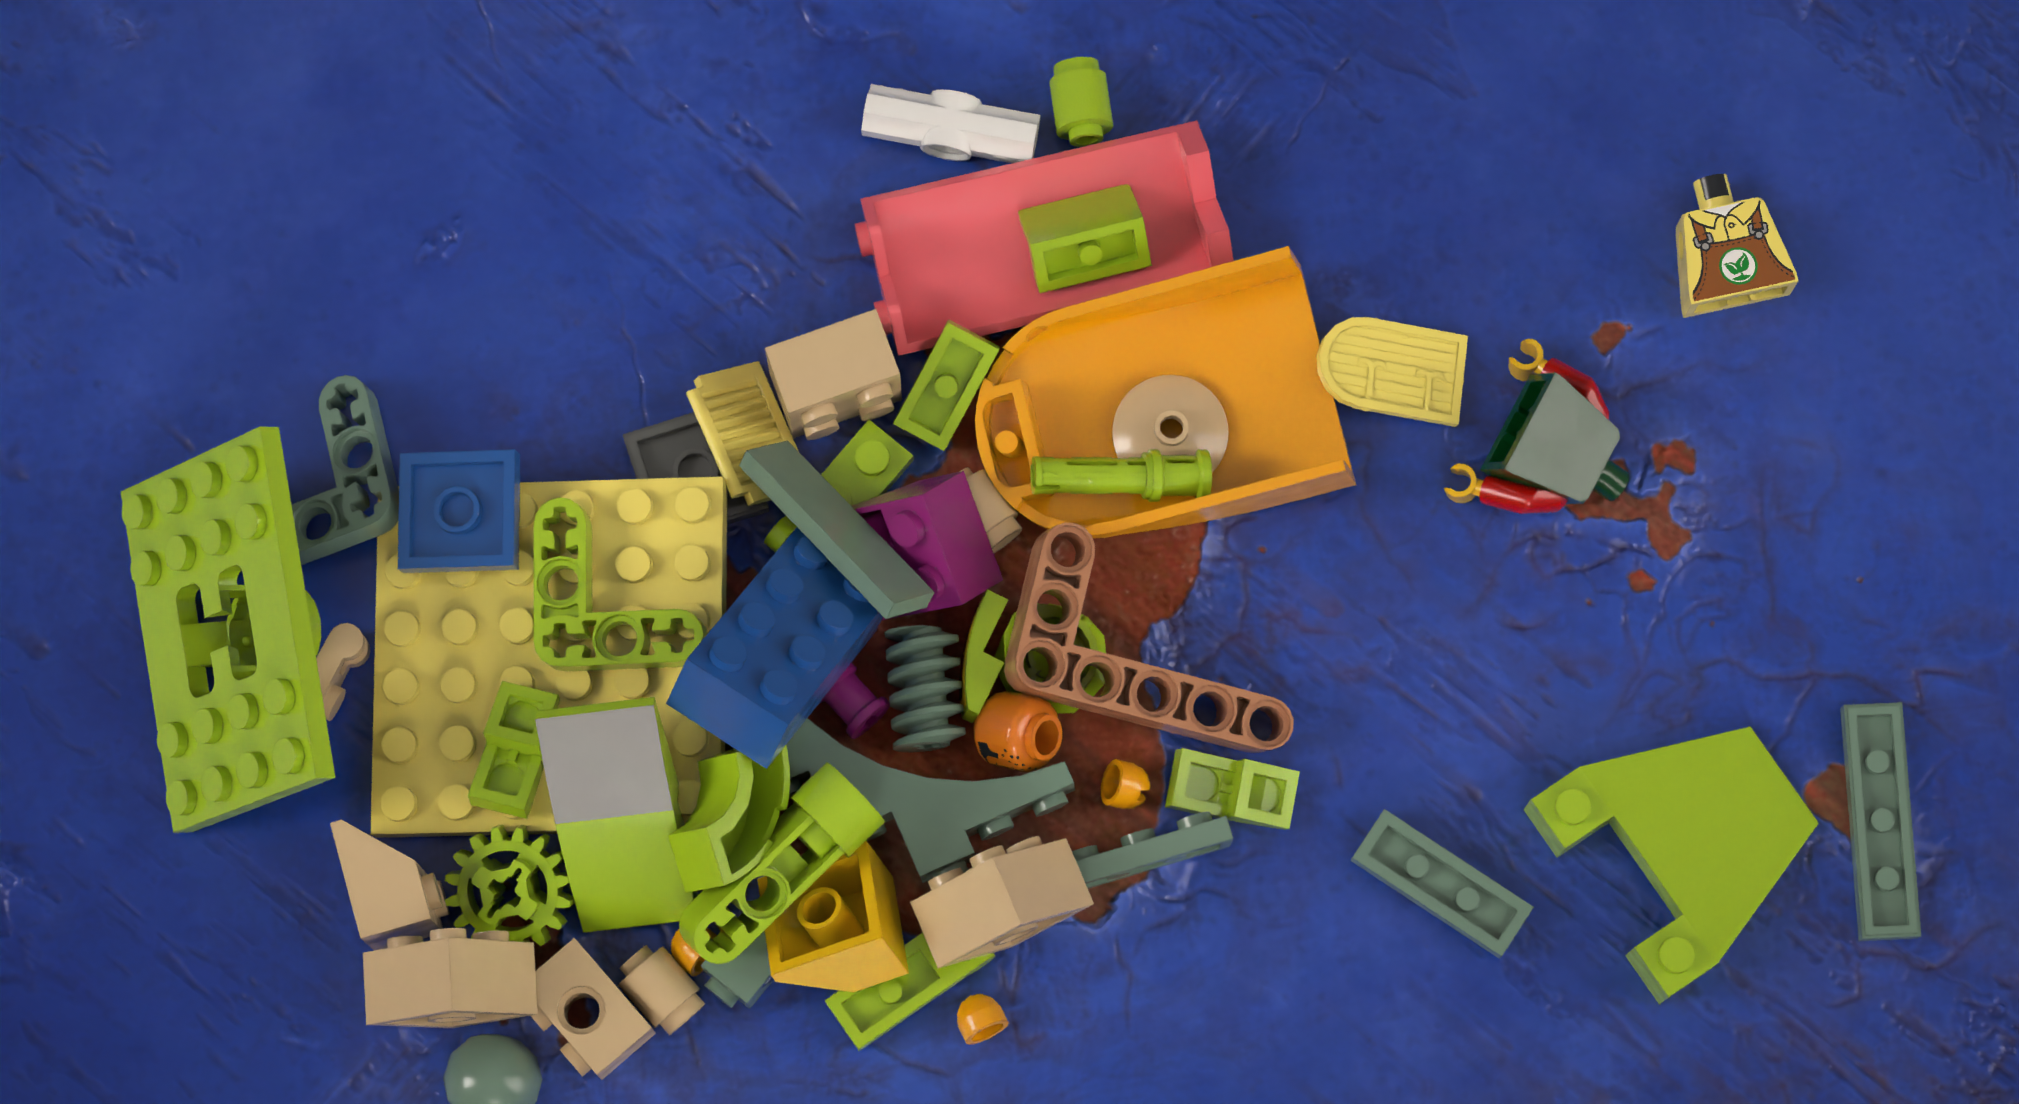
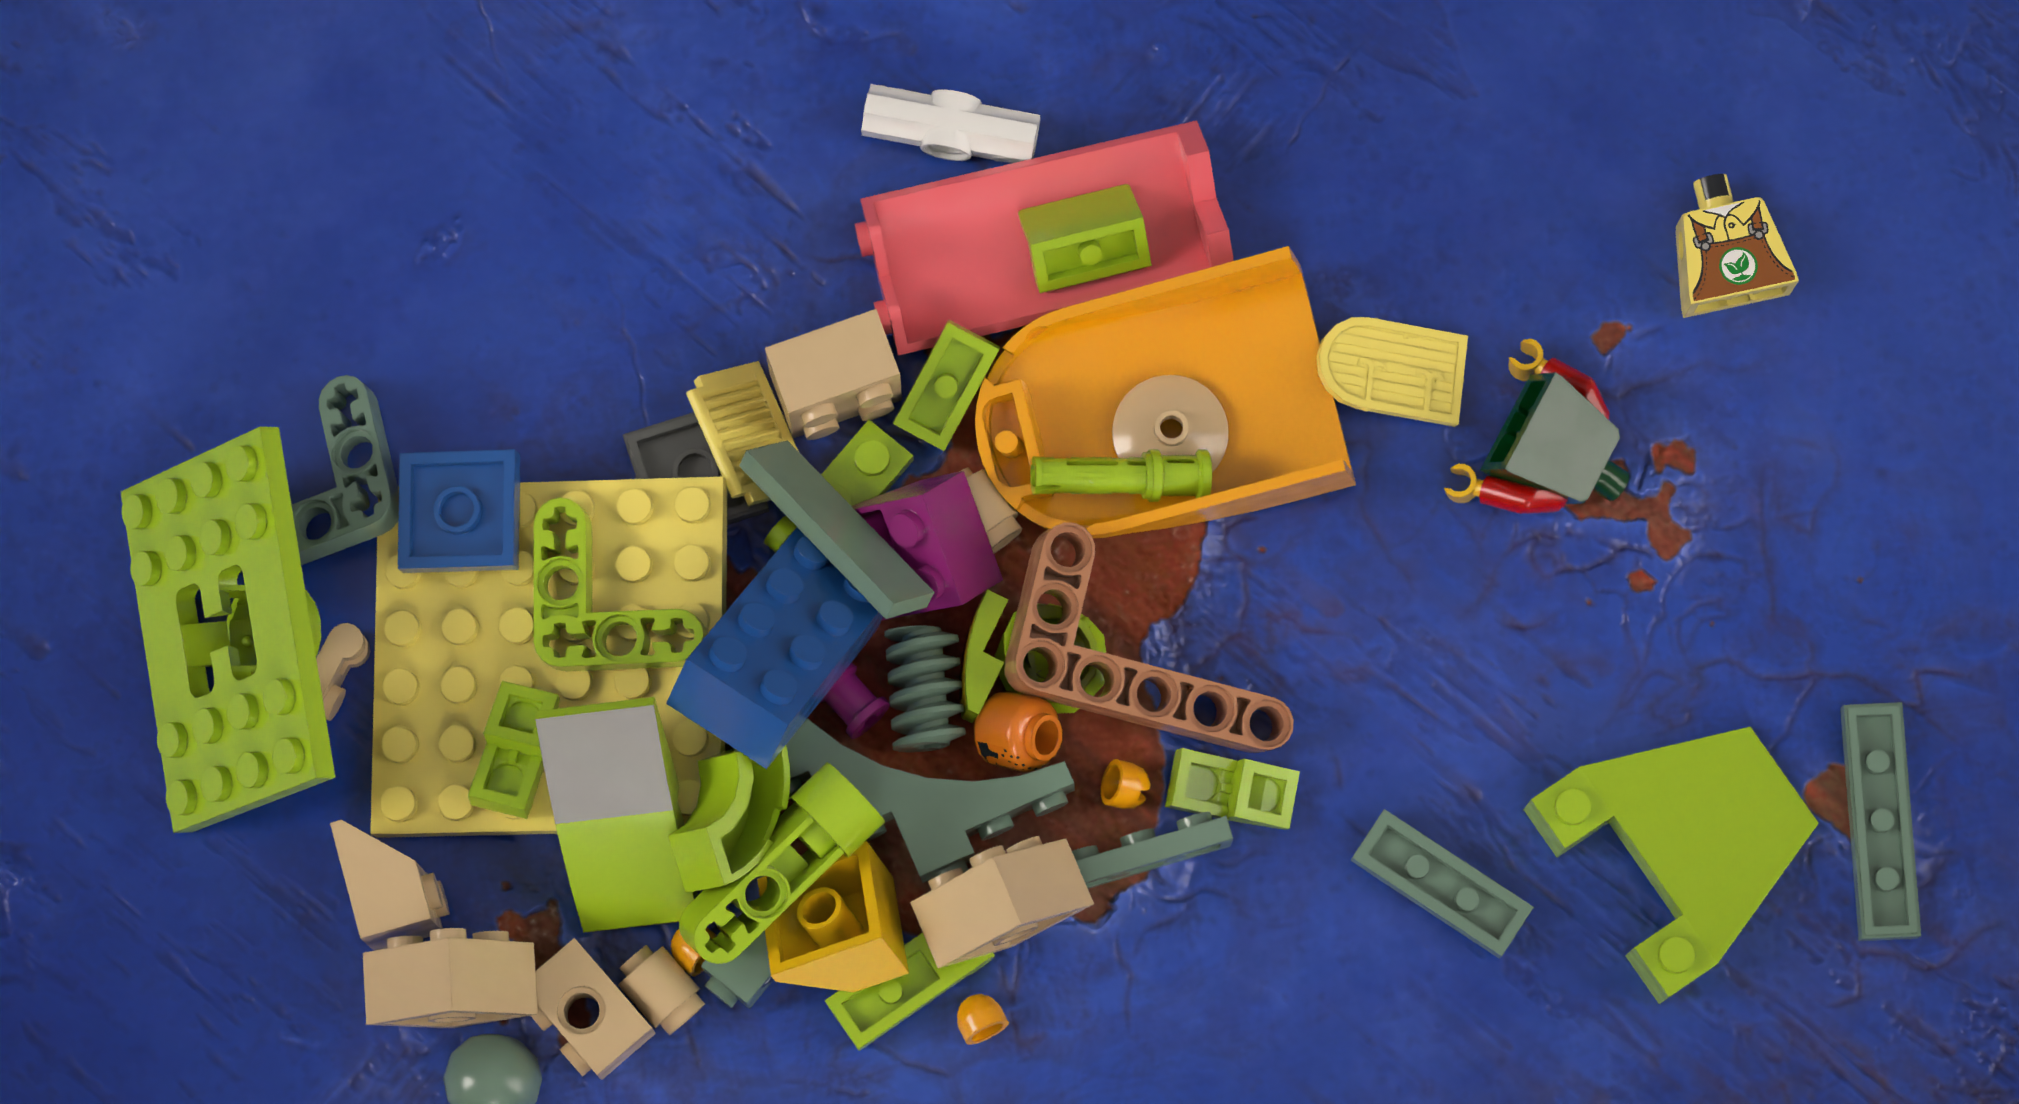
(489, 878): lime gear -> none
(1080, 101): lime brick -> none

